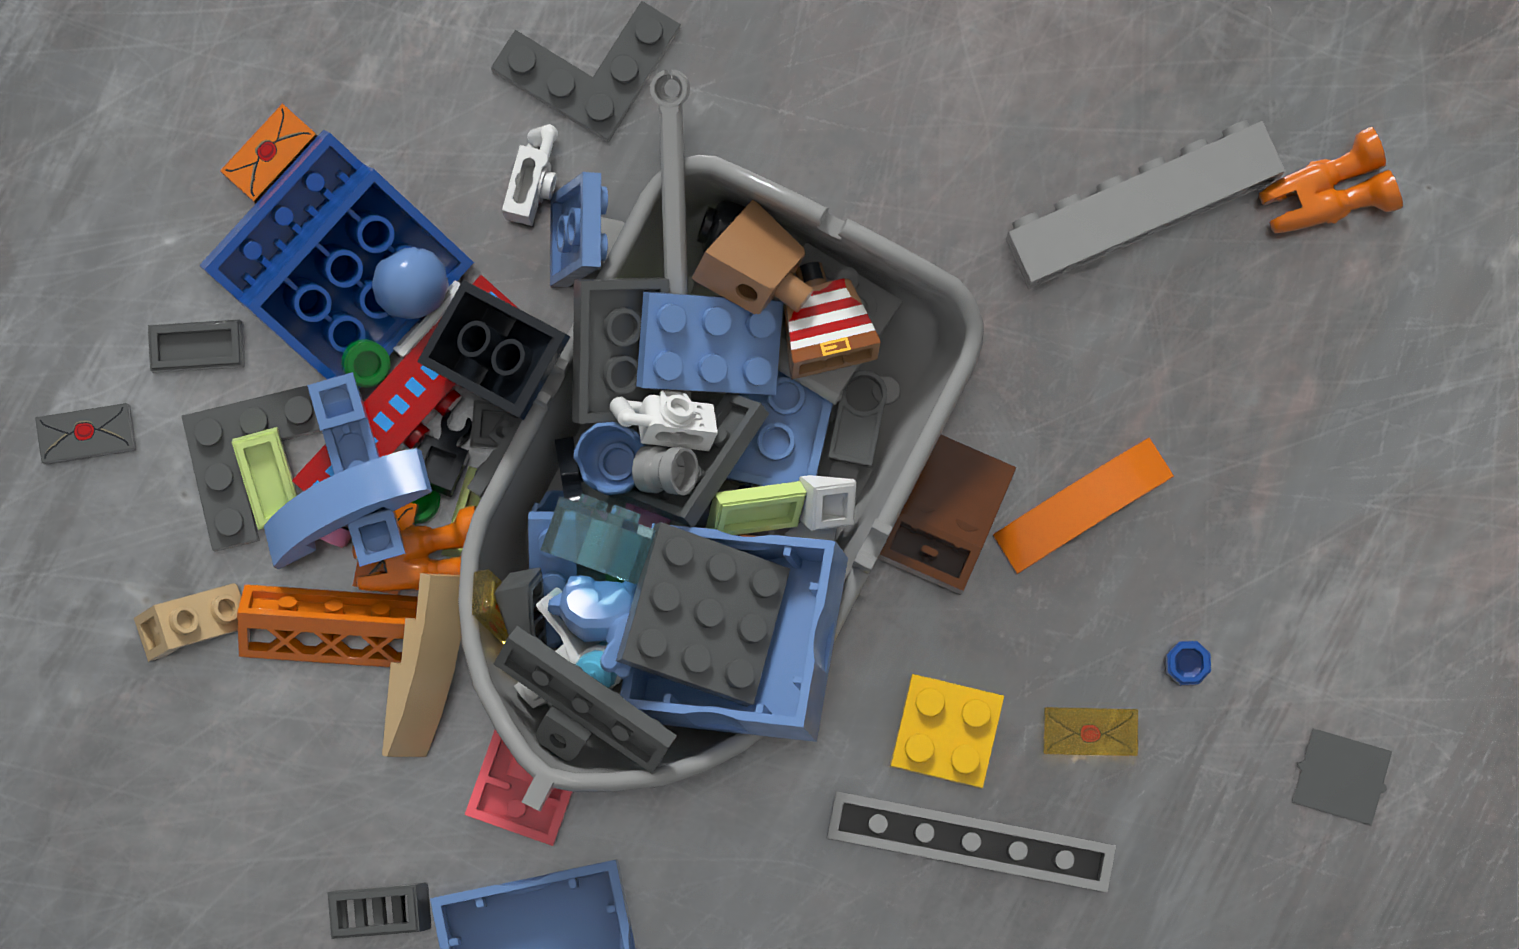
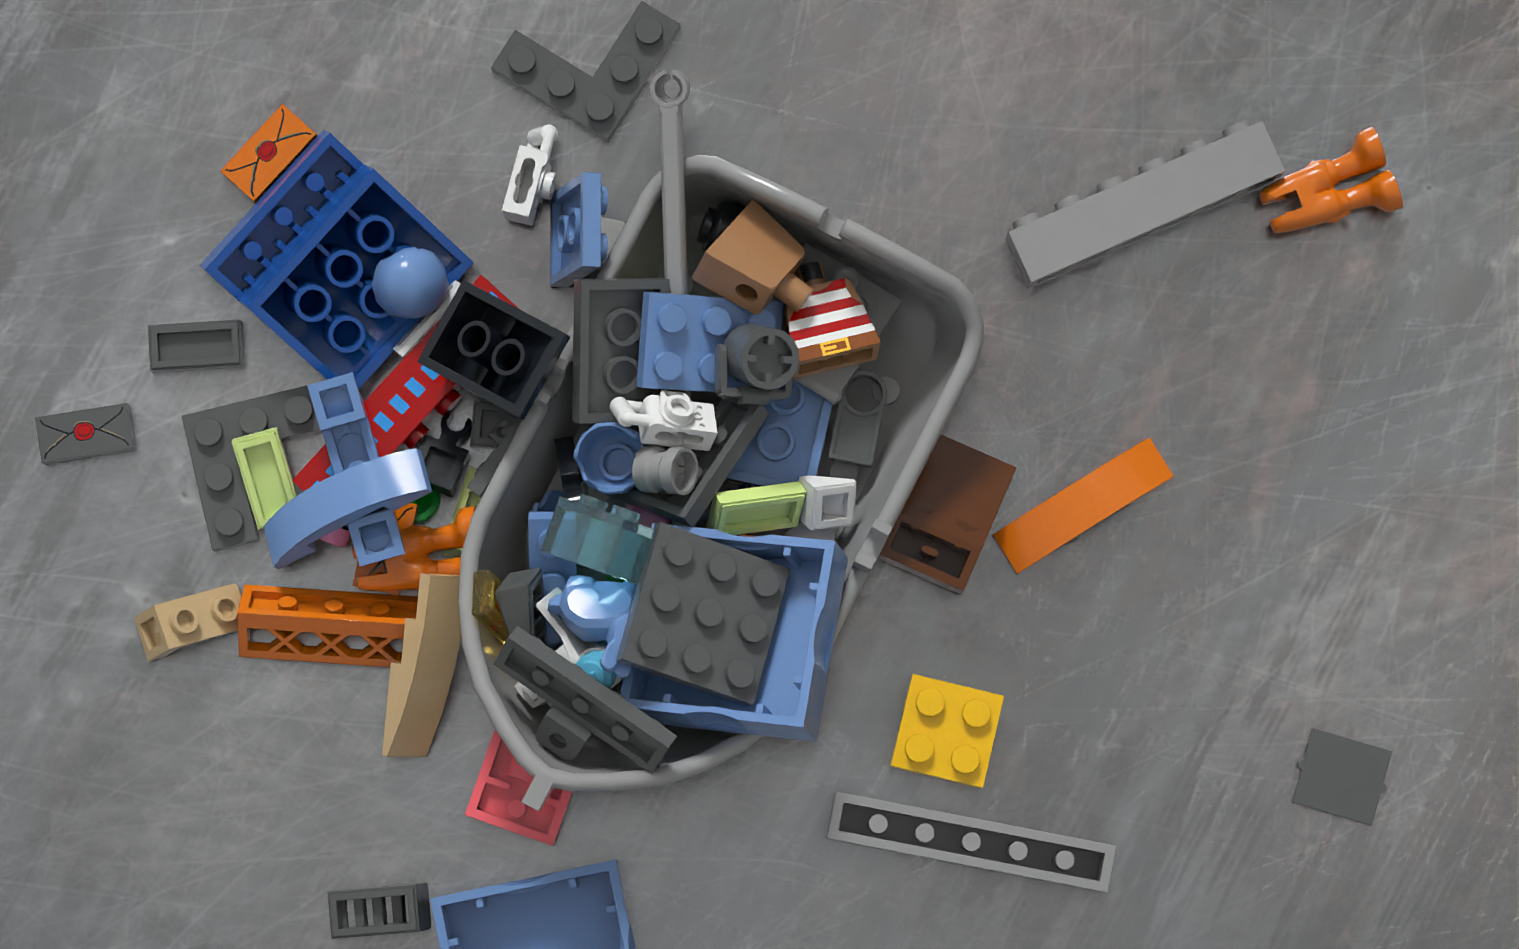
(367, 362): green tile -> none
(759, 358): none -> dark grey piece
(1090, 731): clear yellow tile -> none
(1188, 663): blue tile -> none

